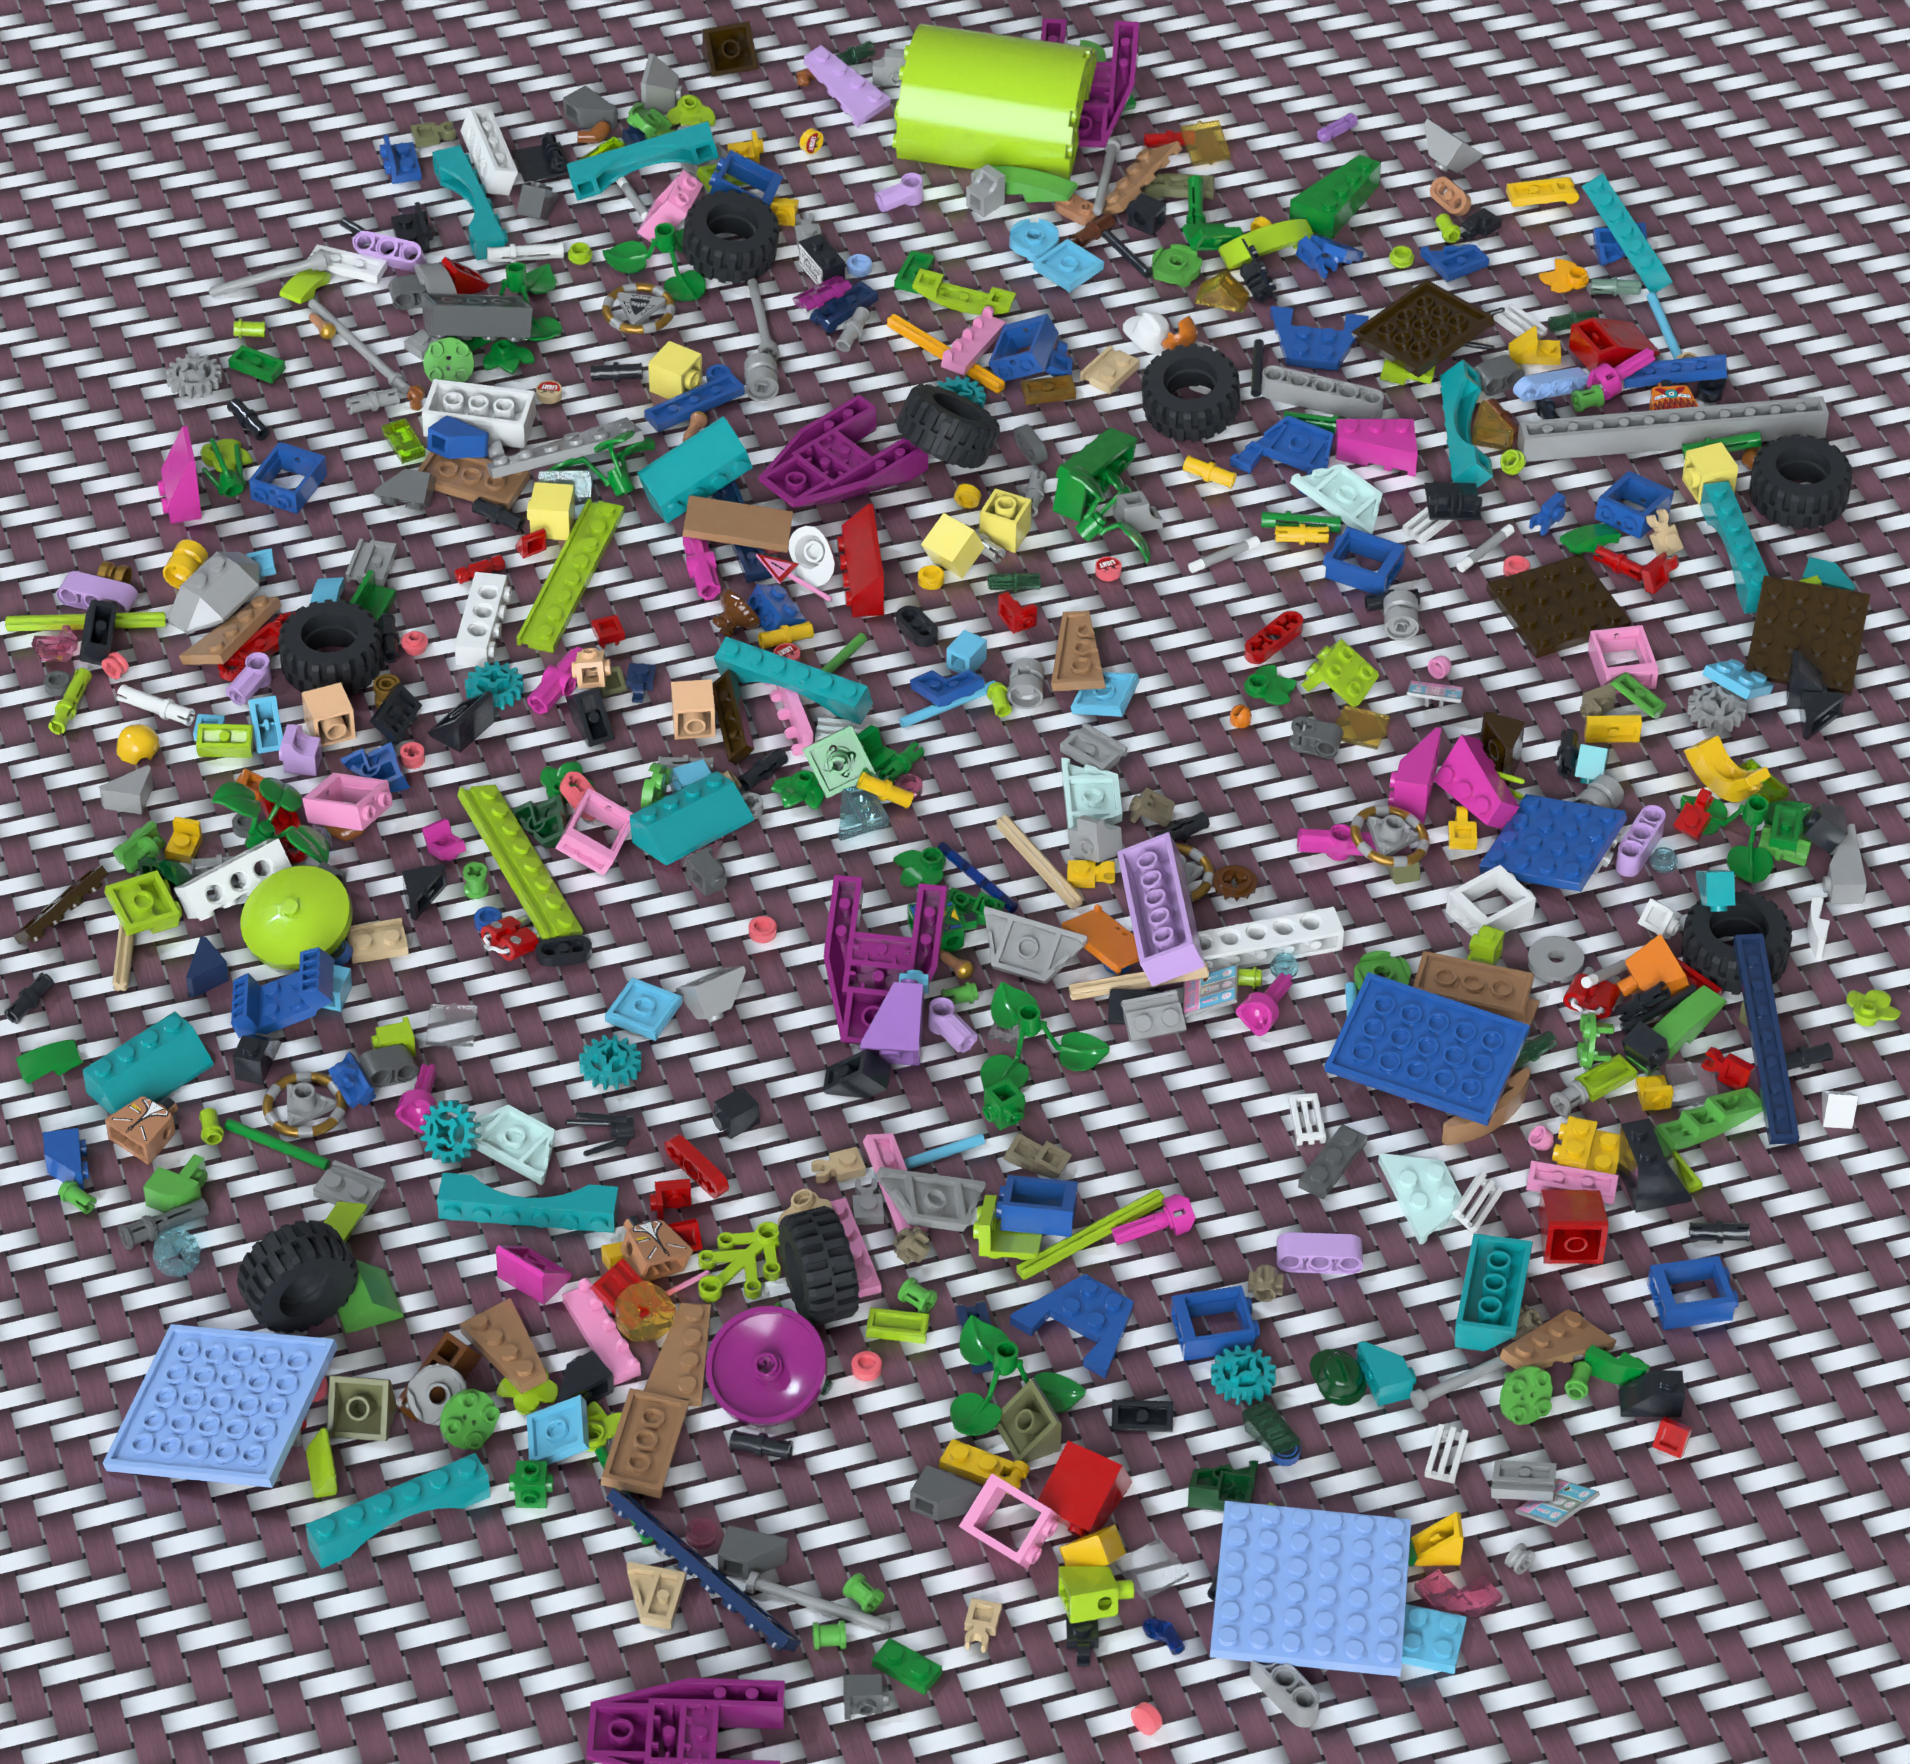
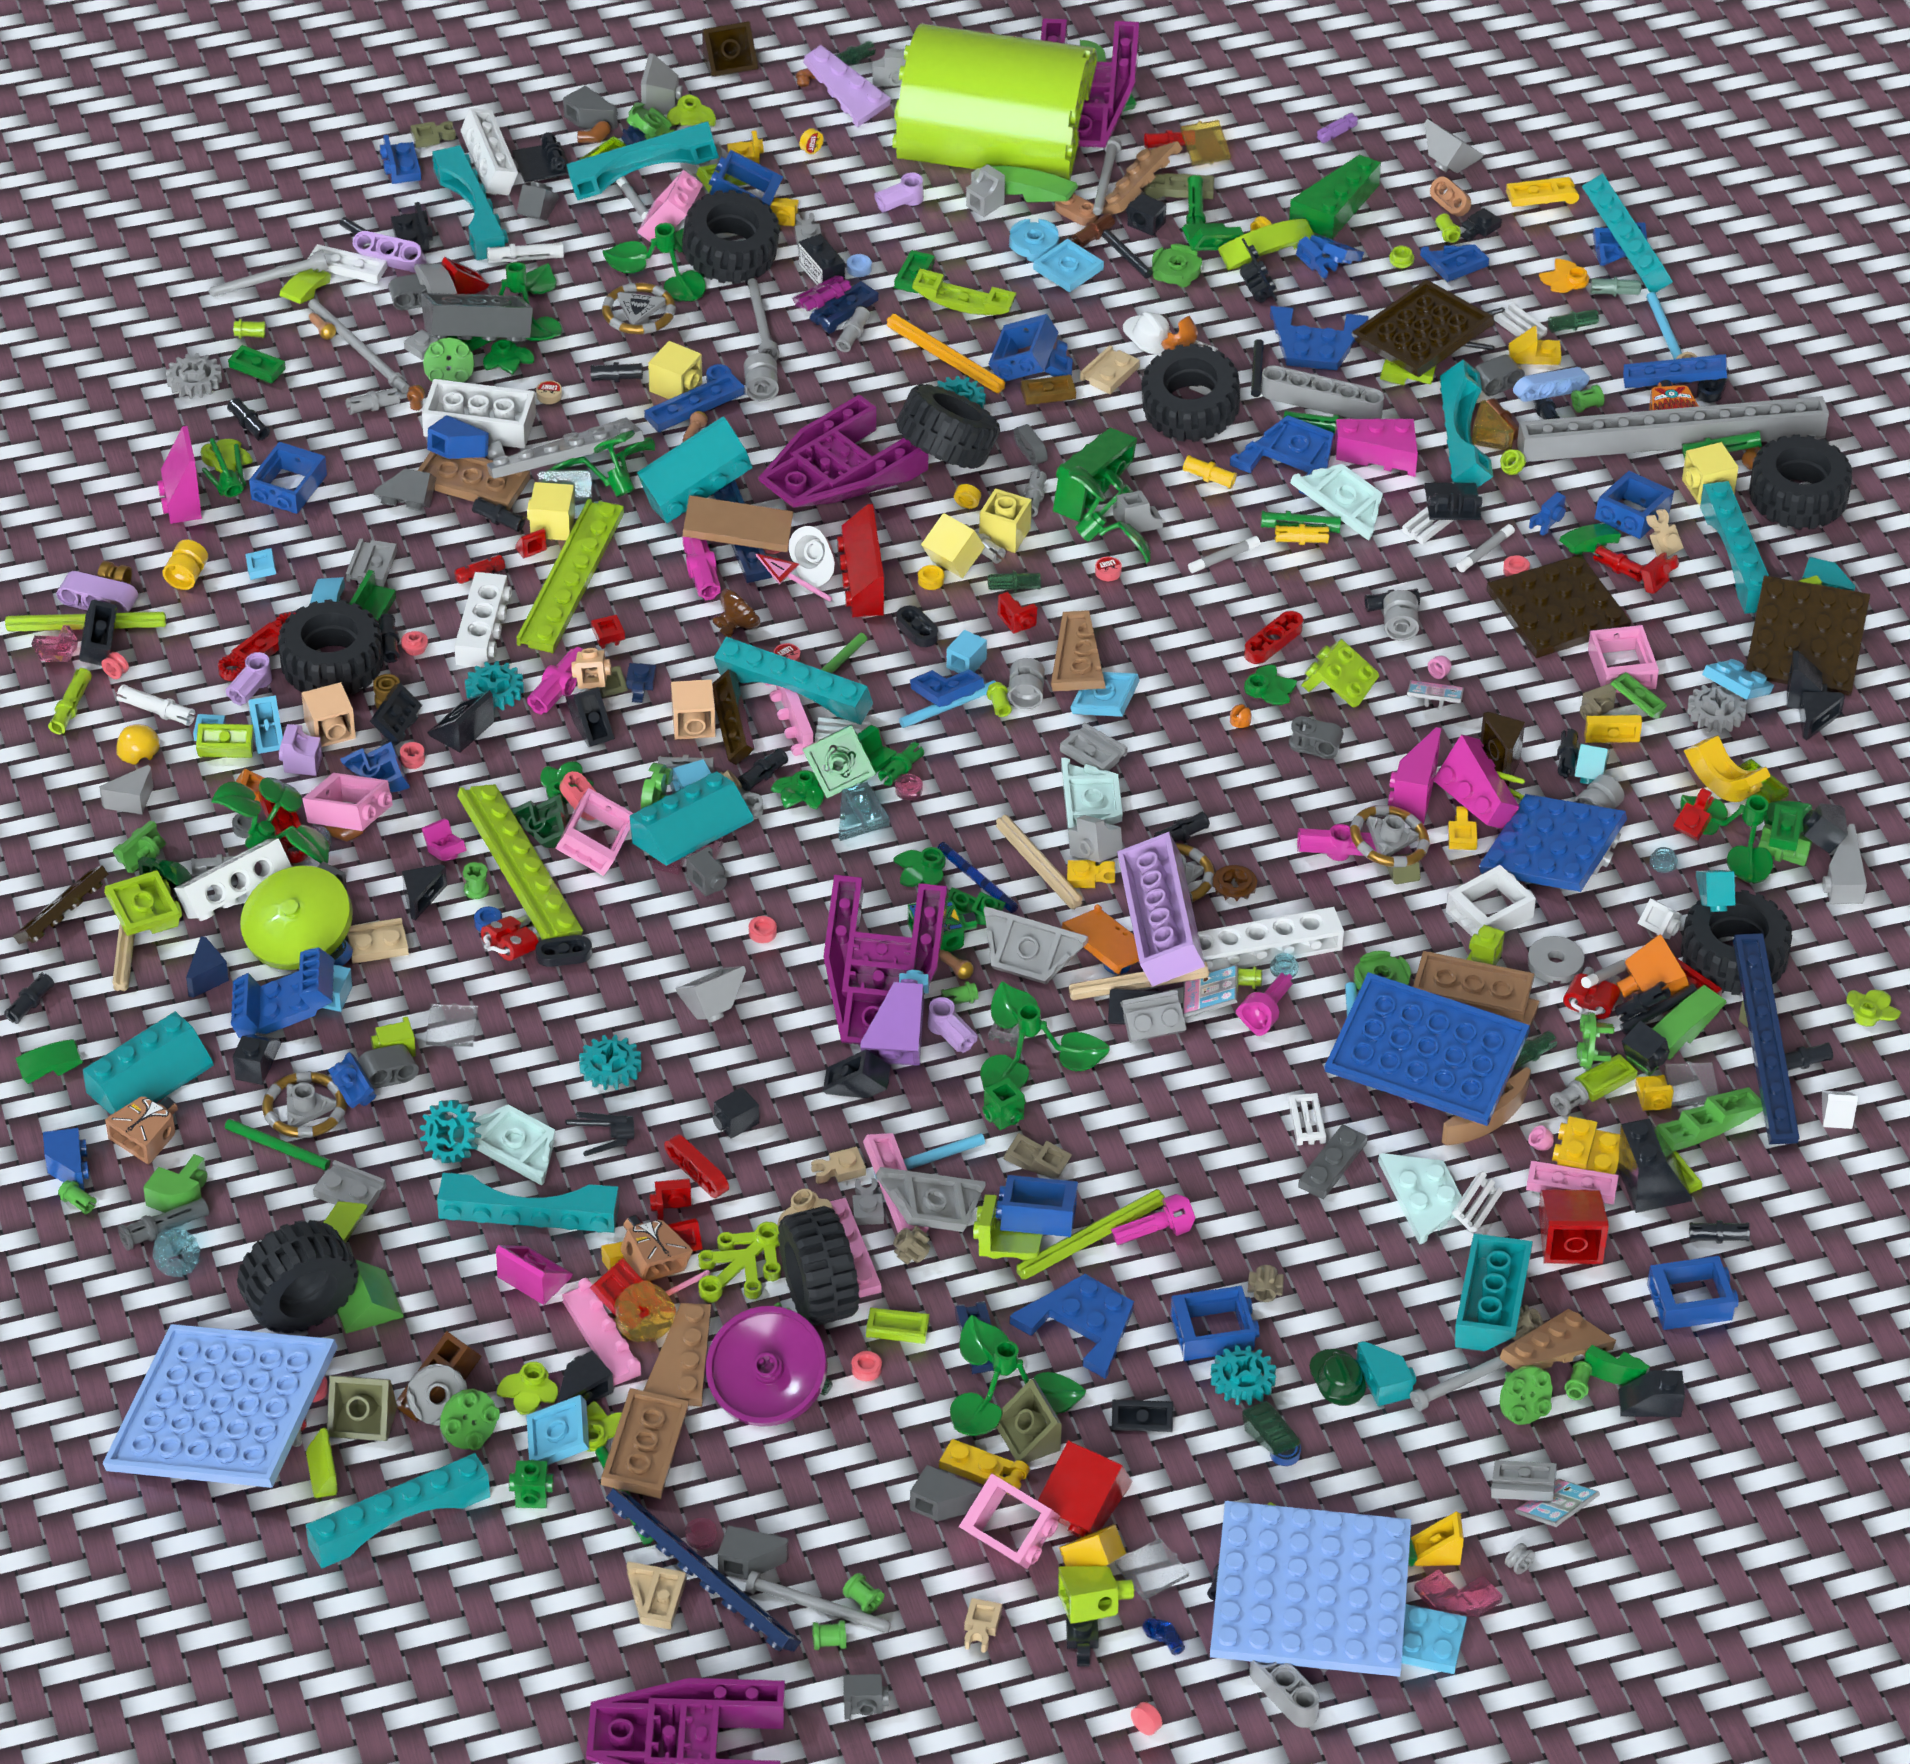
(56, 683): dark grey tile -> none
(184, 840): yellow bracket -> none
(211, 1130): lime pin -> none
(215, 591): light grey wedge -> none
(232, 634): medium nougat wing -> none
(403, 441): clear neon green tile -> none
(416, 1102): dark pink piece -> none
(506, 1345): medium nougat wing -> none
(580, 253): lime plate -> none
(643, 1009): medium azure plate -> none
(761, 1445): black pin -> none
(774, 607): blue bracket -> none
(785, 634): yellow pin -> none
(885, 790): yellow pin -> none
(907, 1666): green plate -> none
(917, 1295): bright green bush -> none
(973, 343): bright pink hinge -> none
(1151, 806): dark tan bracket -> none
(1214, 1486): dark green slope -> none
(1223, 292): clear yellow slope -> none
(1319, 1253): lavender beam -> none
(1362, 727): clear yellow piece -> none
(1369, 546): blue window -> none
(1451, 1435): white tile -> none
(1607, 341): red slope -> none
(1611, 377): dark pink piece -> none
(1640, 840): lavender beam -> none
(1672, 1437): red tile -> none
(1732, 1069): red plate -> none
(1817, 928): white slope -> none

